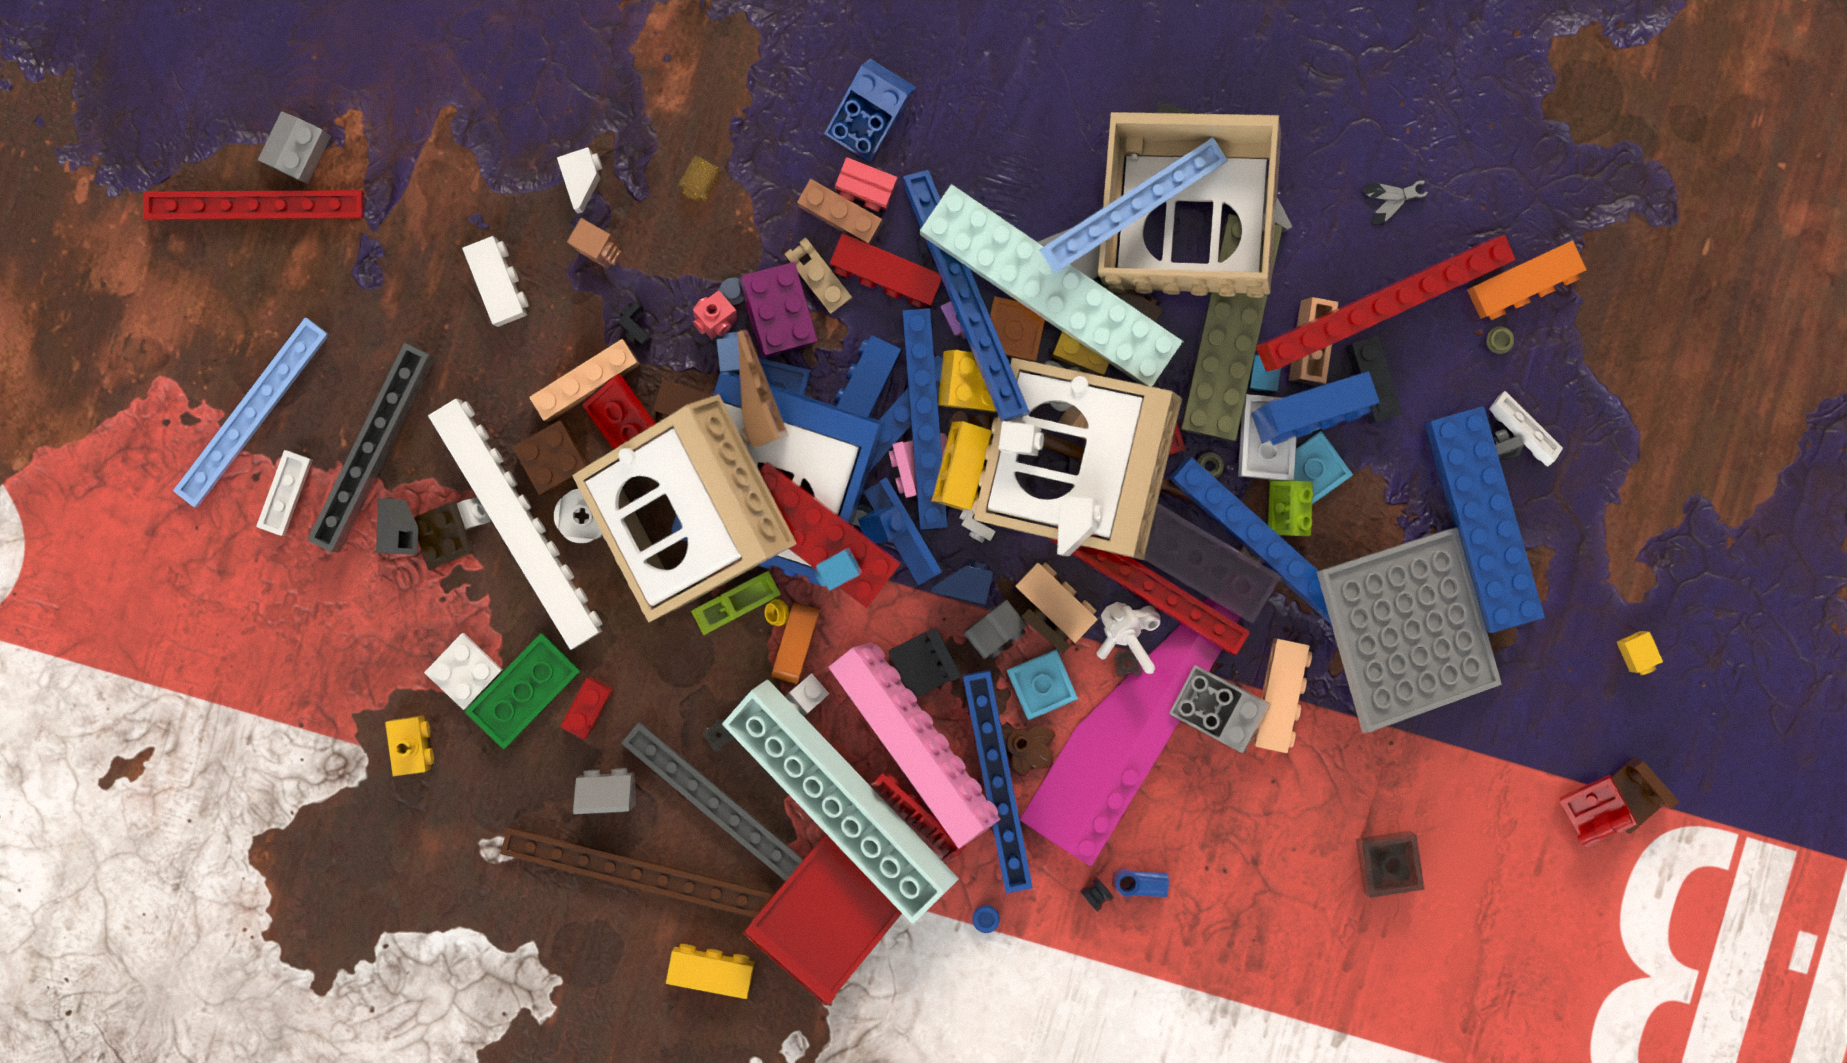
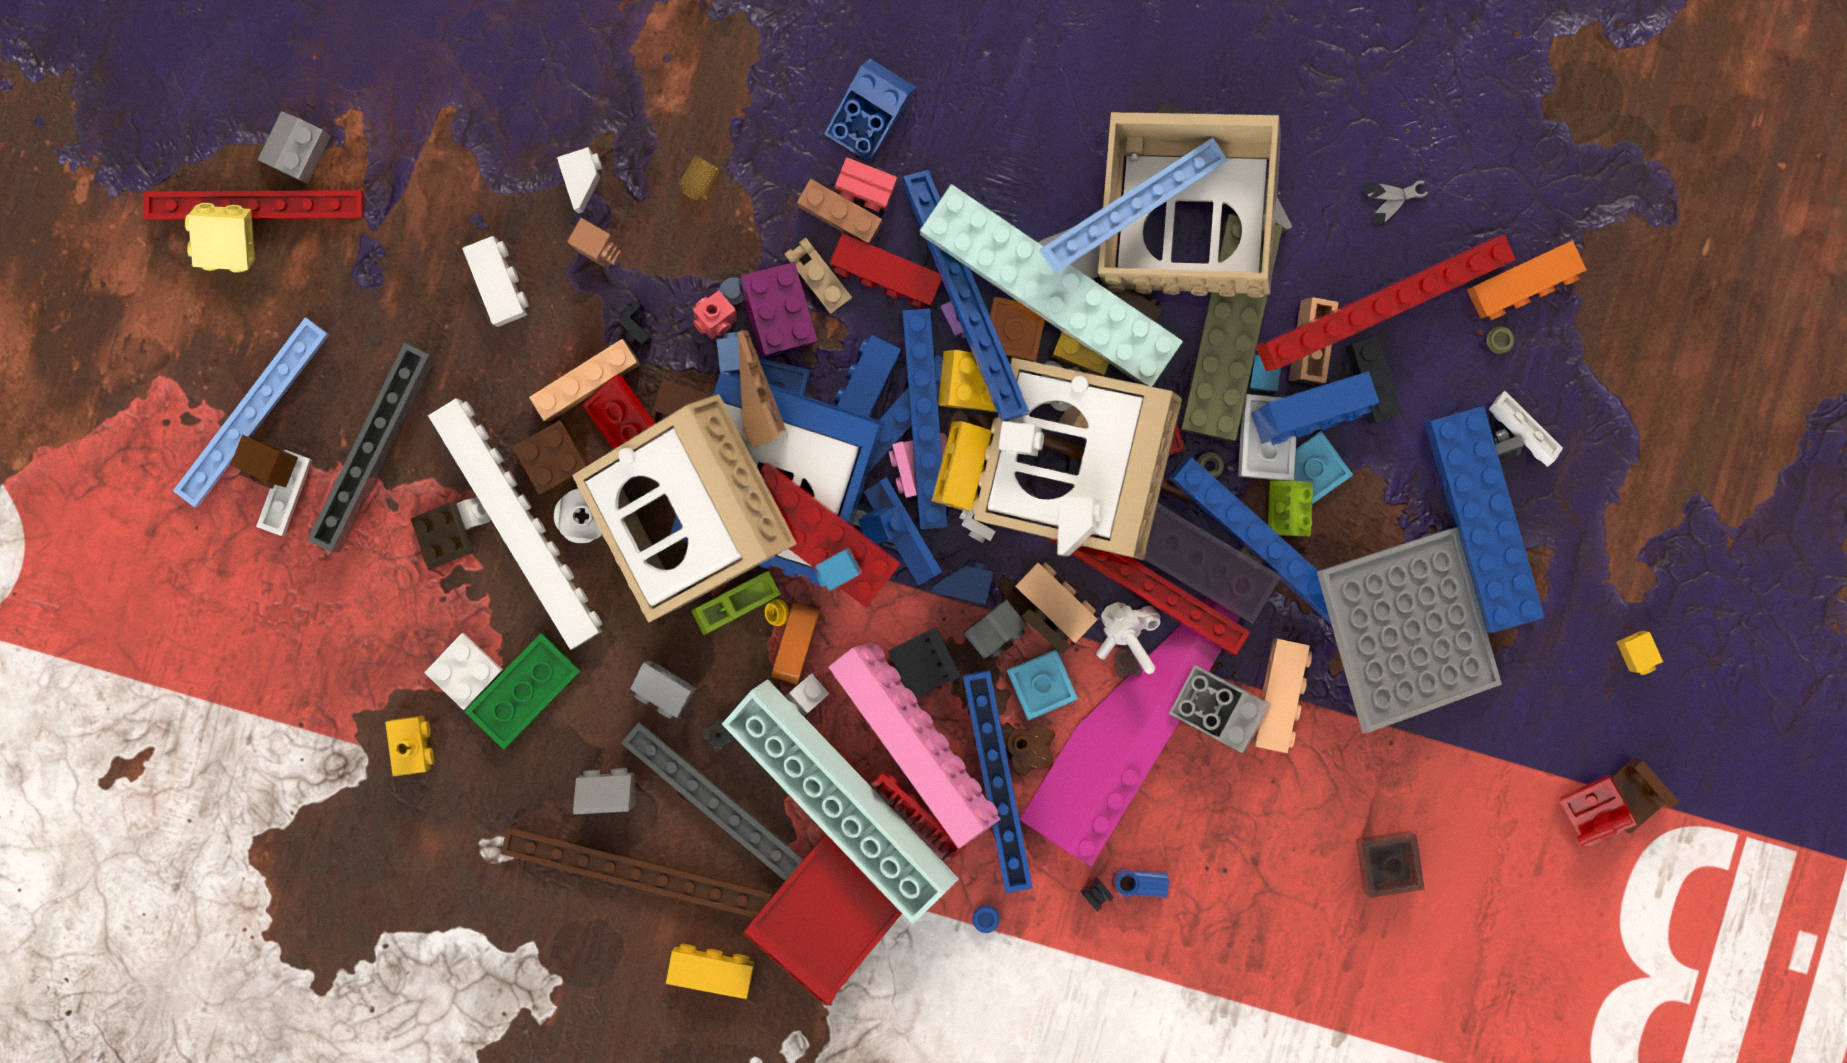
(220, 237): none -> light yellow brick
(263, 461): none -> reddish brown brick
(396, 527): dark grey slope -> none
(587, 708): red brick -> none
(662, 689): none -> light grey slope

